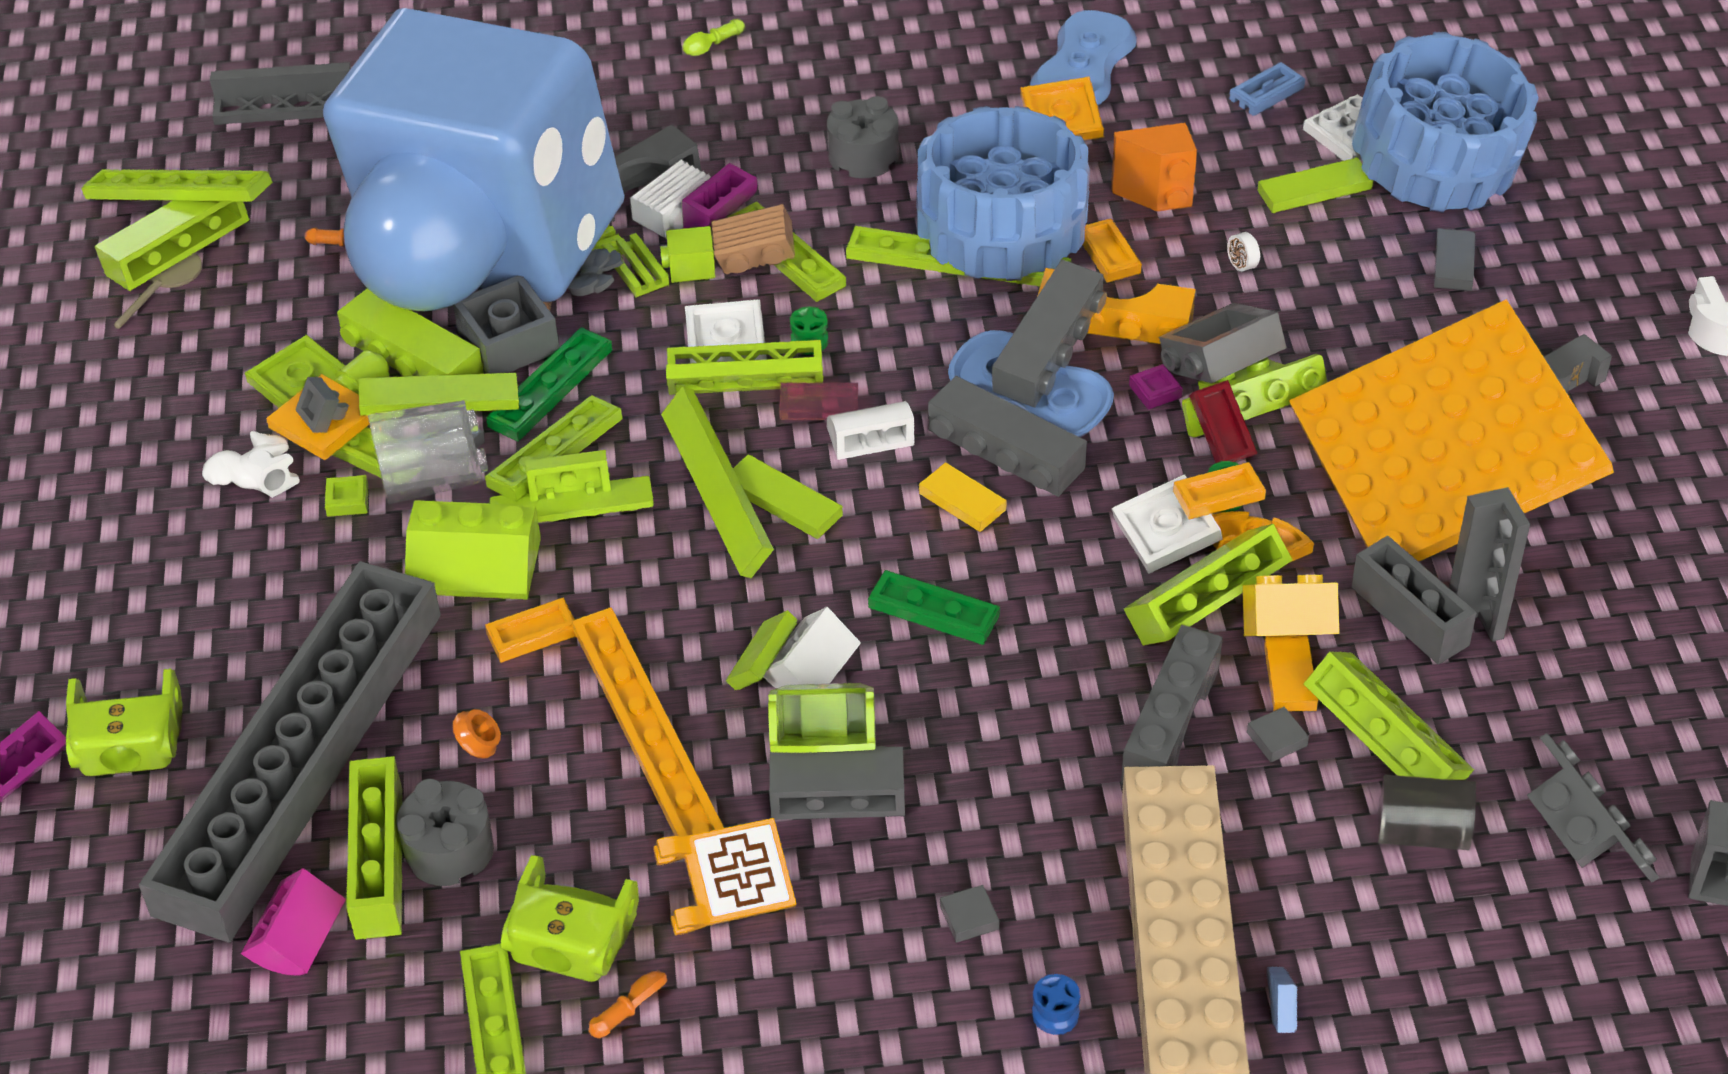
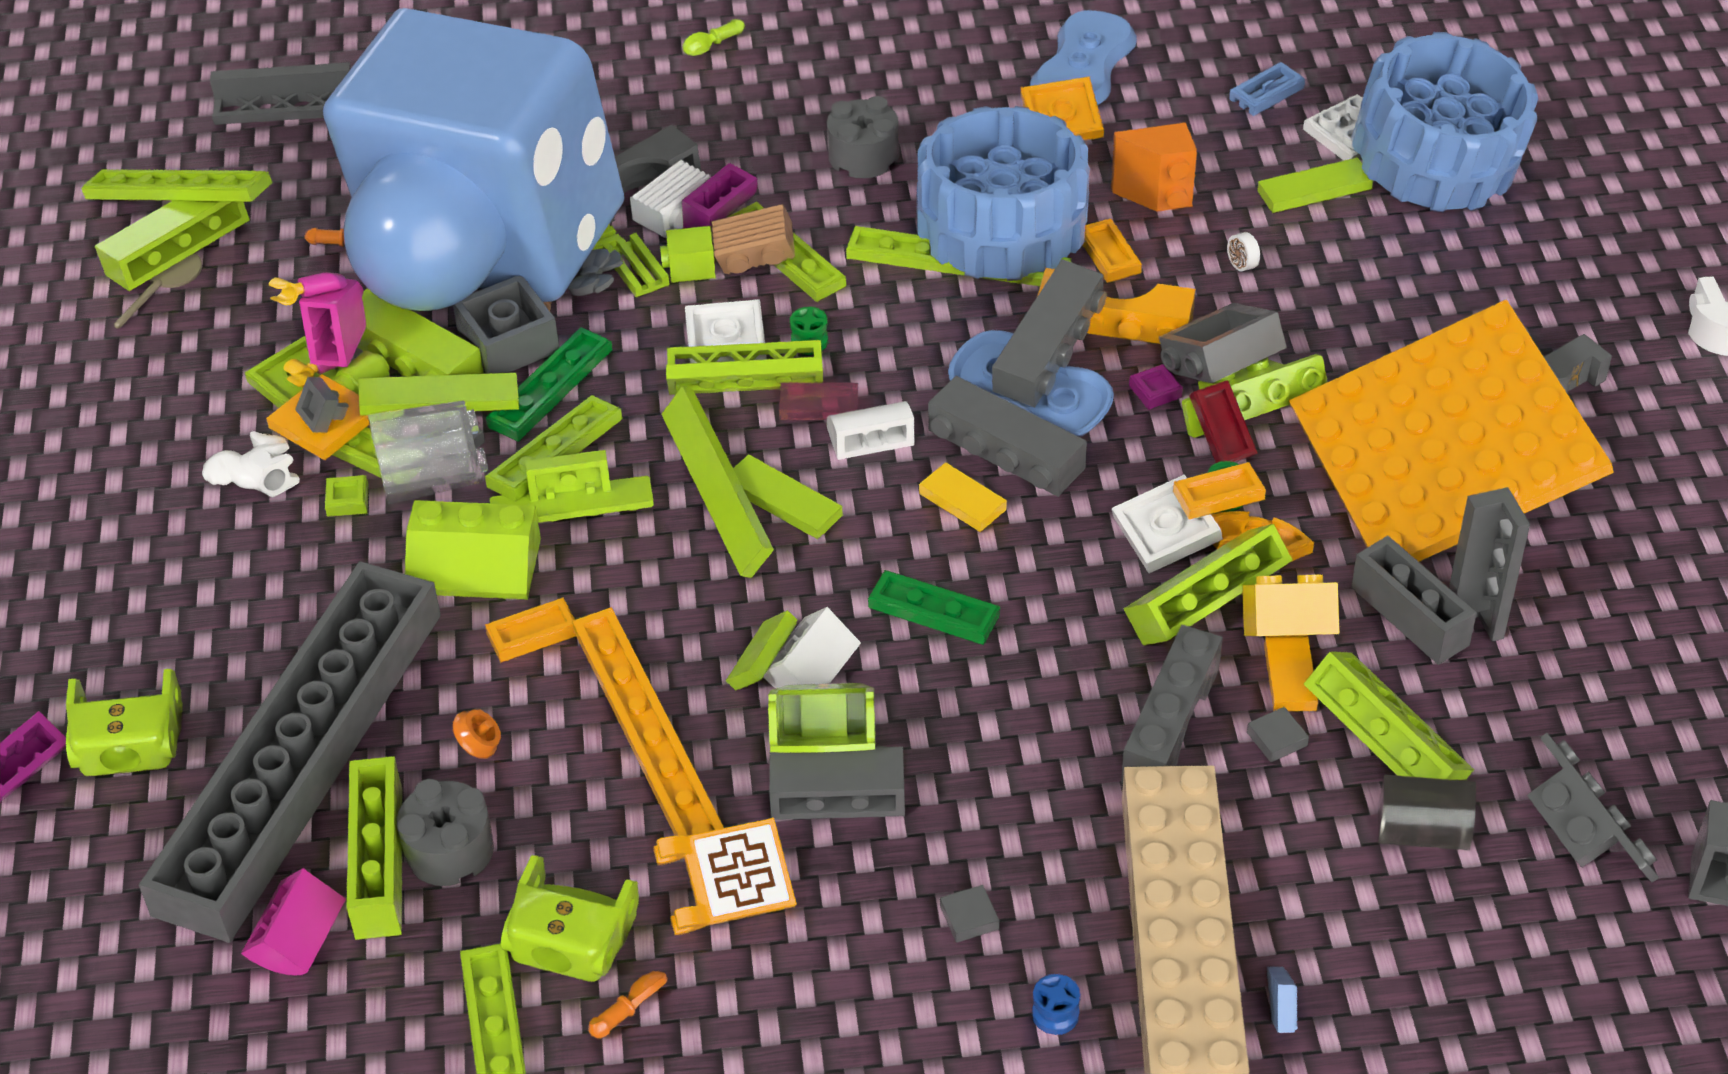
(331, 321): none -> dark pink torso
(1454, 259): dark grey tile -> none

